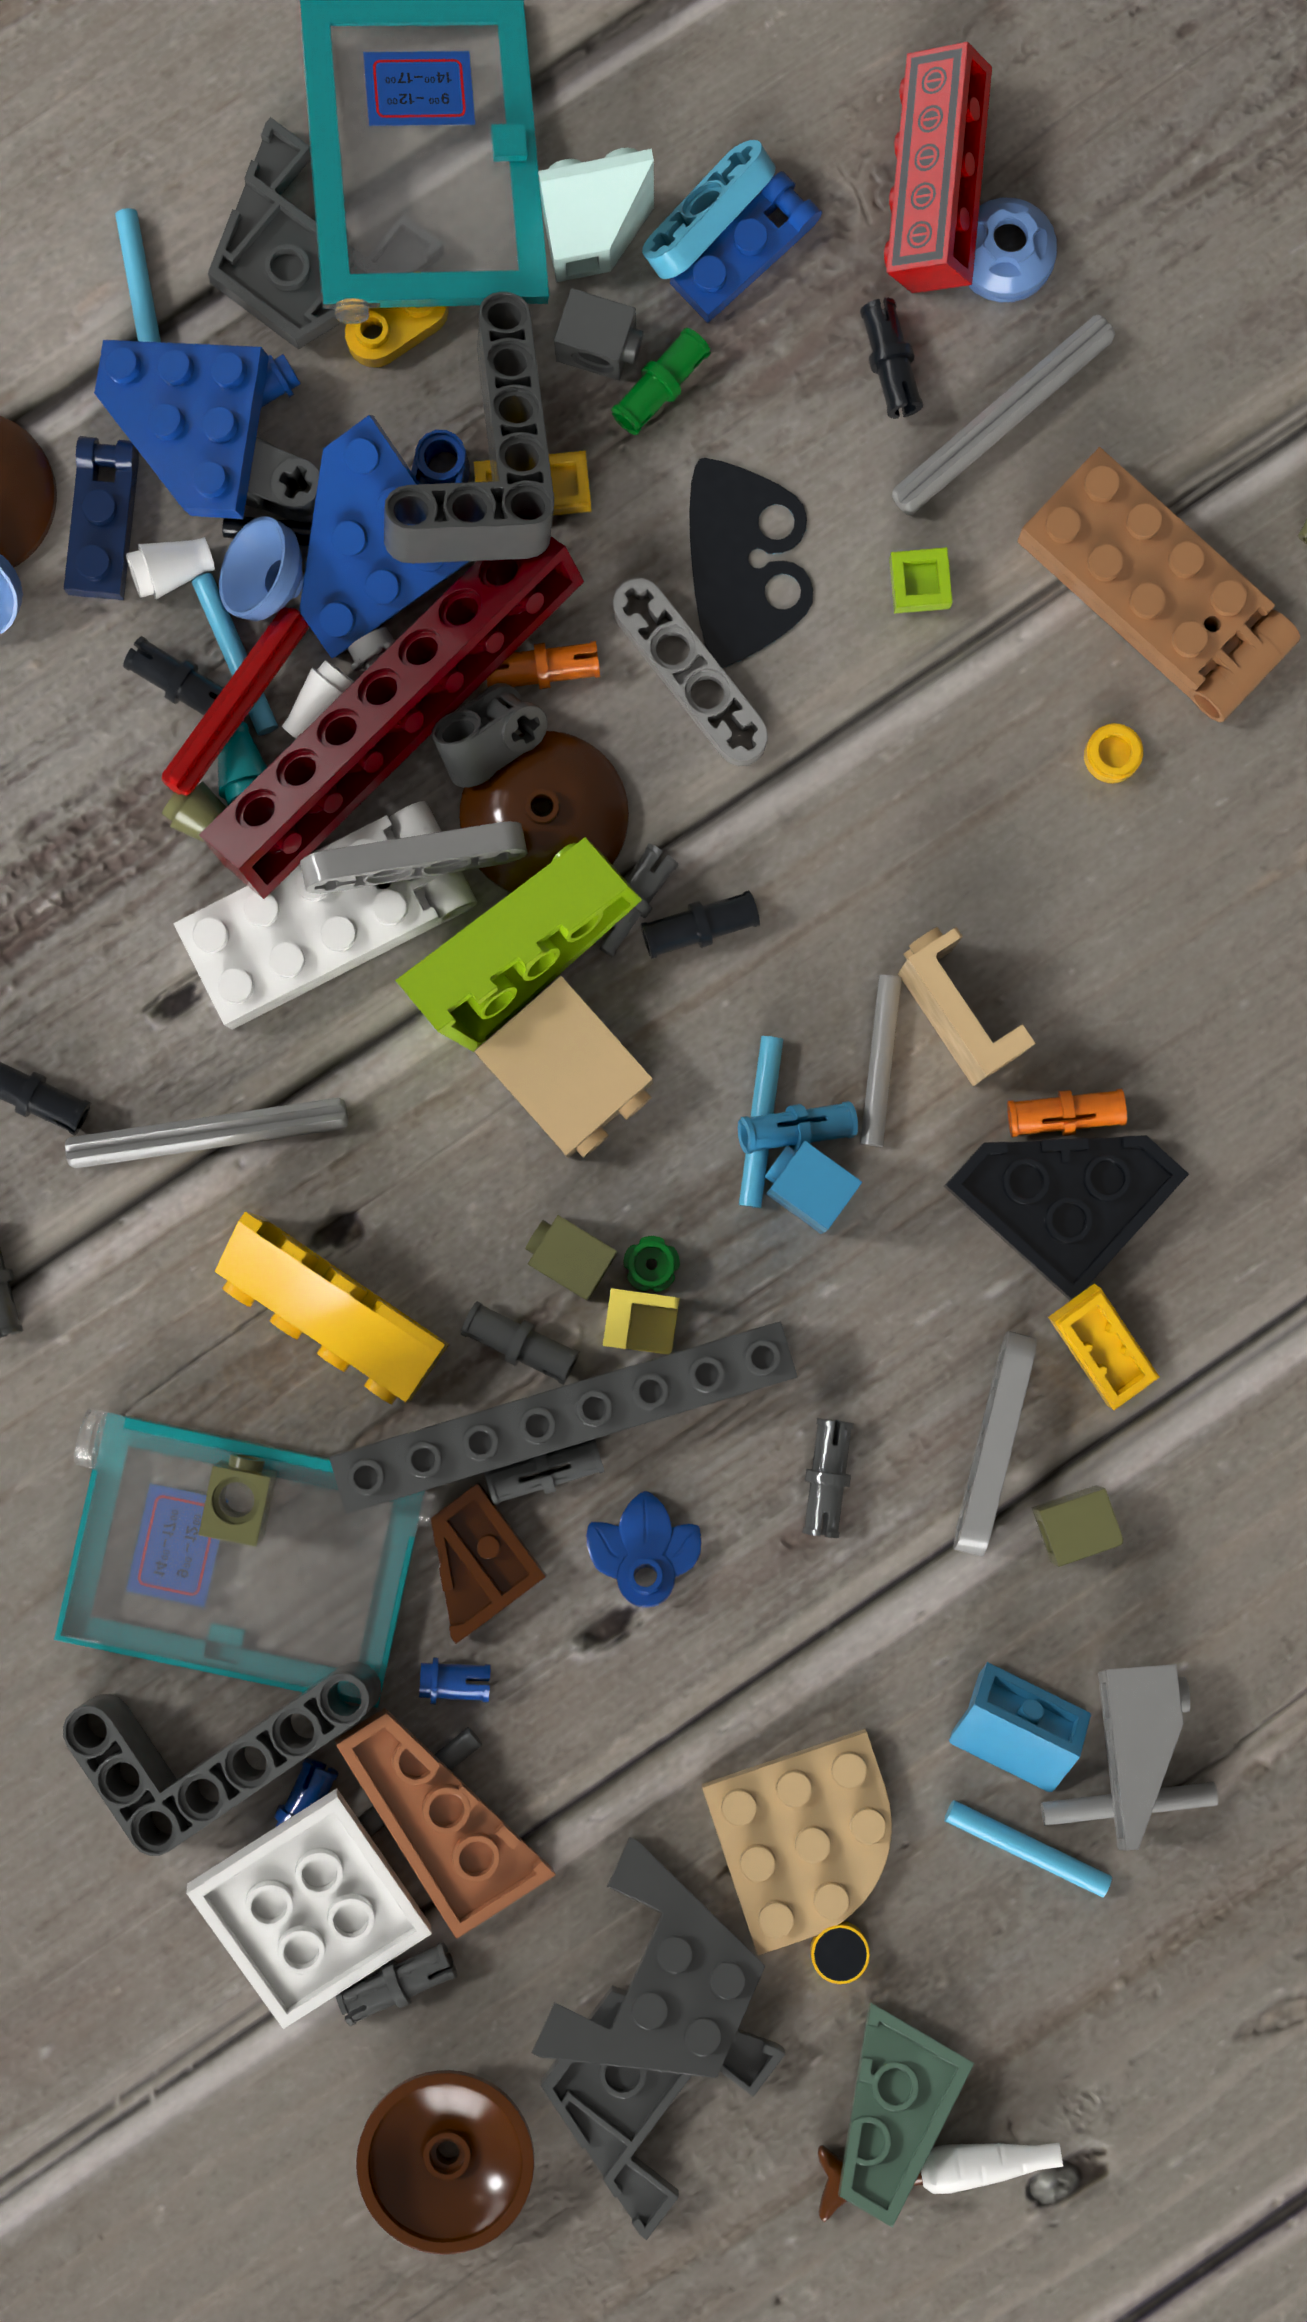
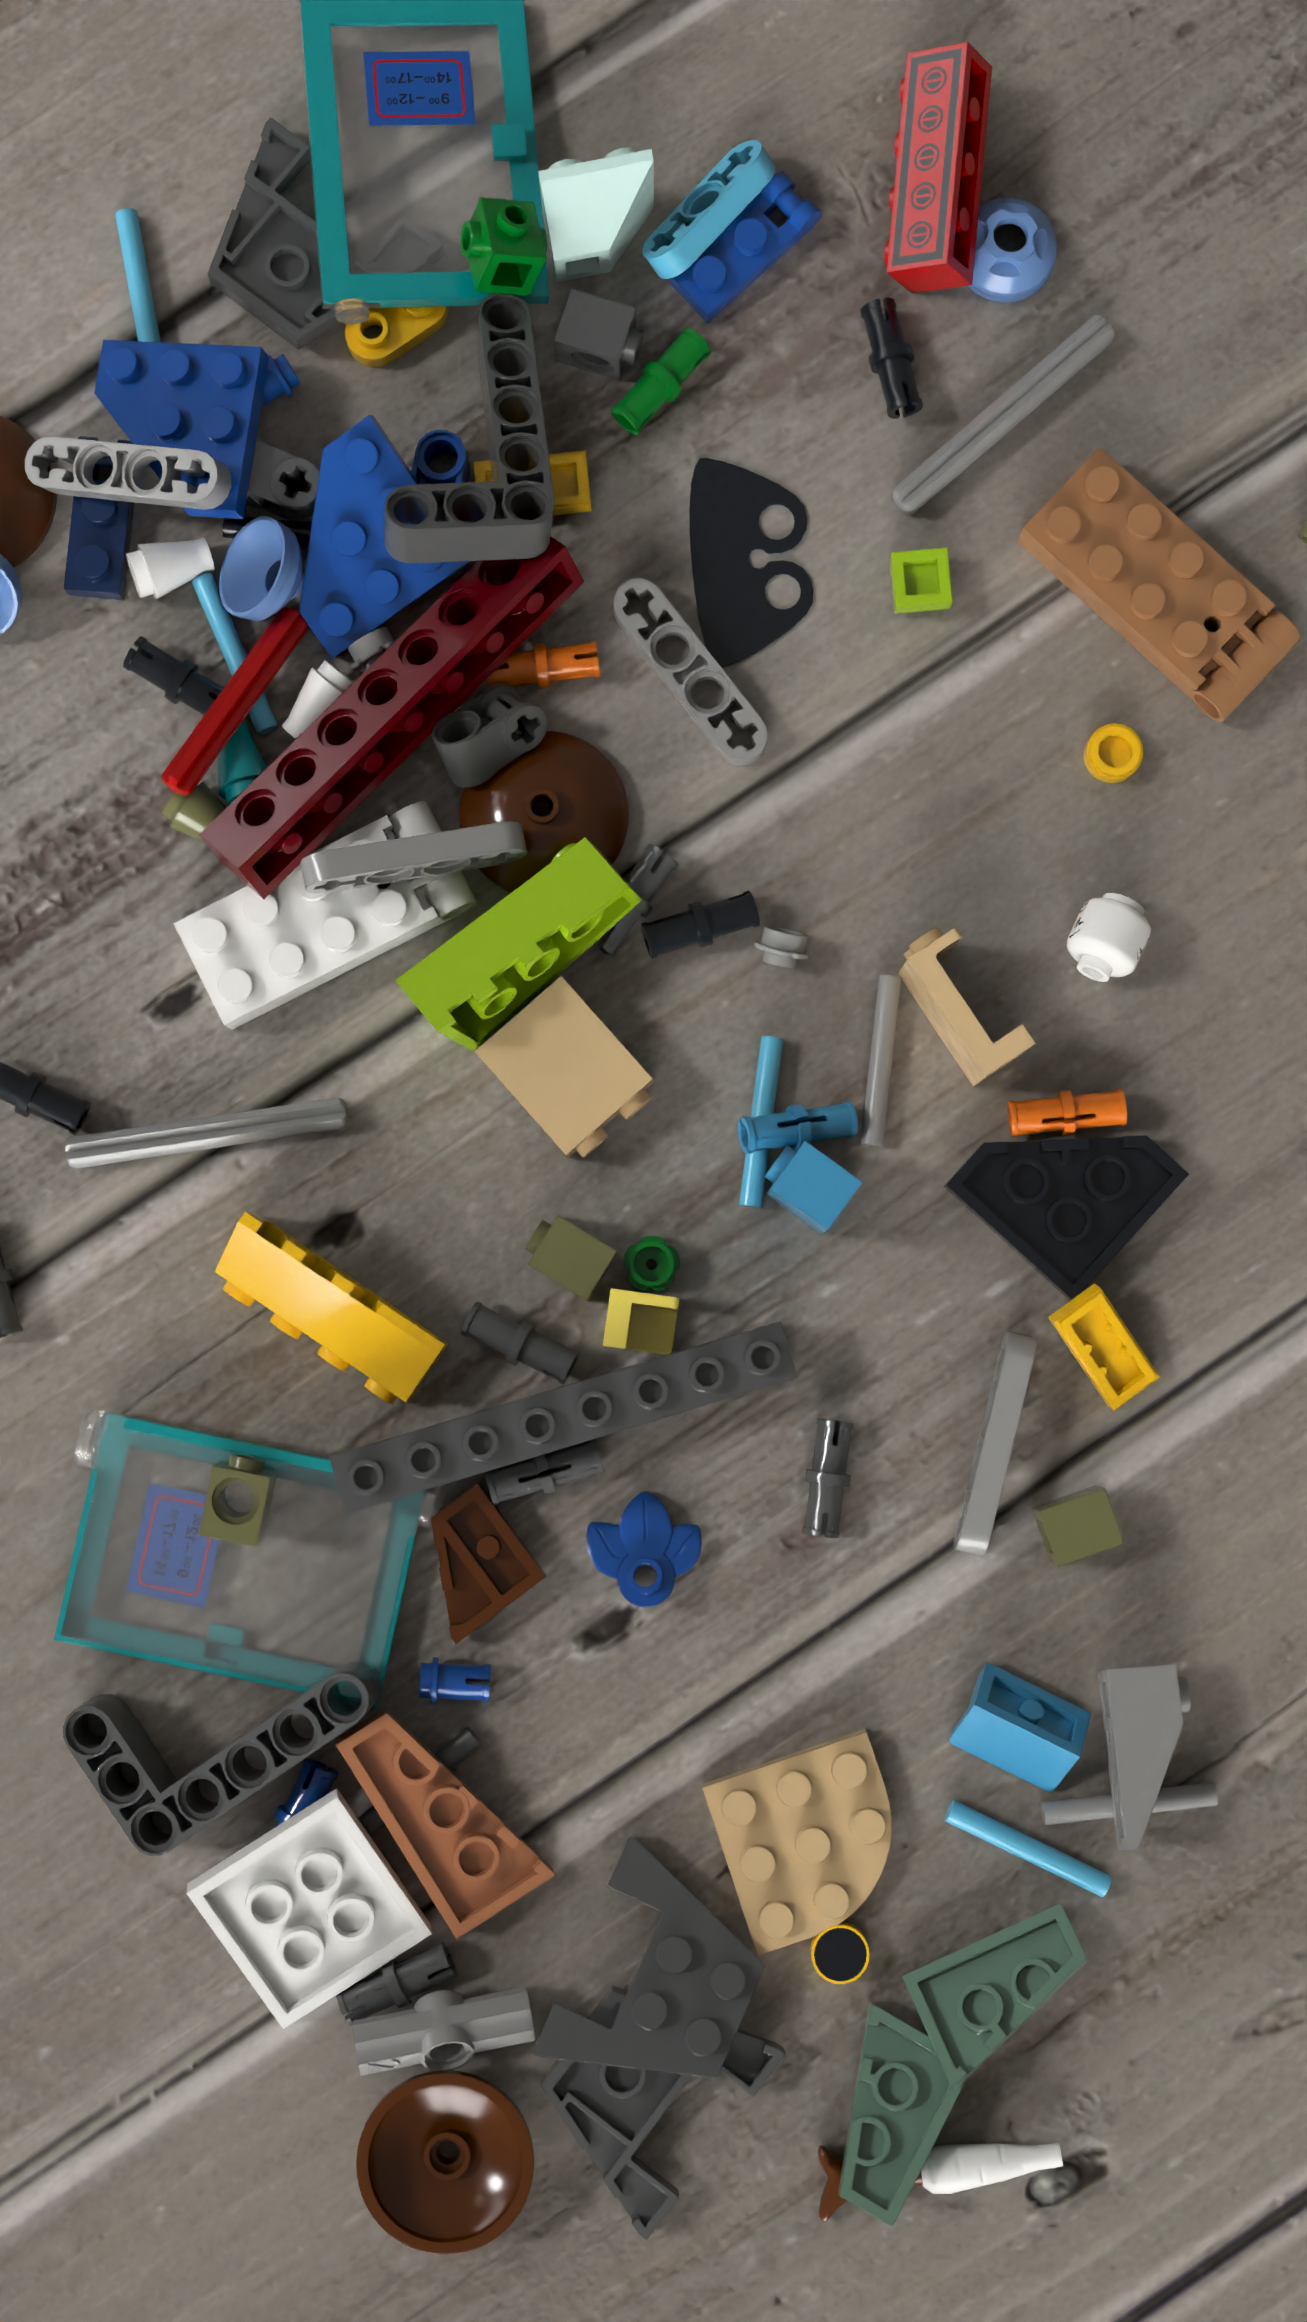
(128, 466): none -> light grey beam
(443, 2030): none -> light grey piece
(504, 246): none -> green brick
(782, 946): none -> light grey plate
(992, 1988): none -> sand green wing
(1109, 937): none -> white head

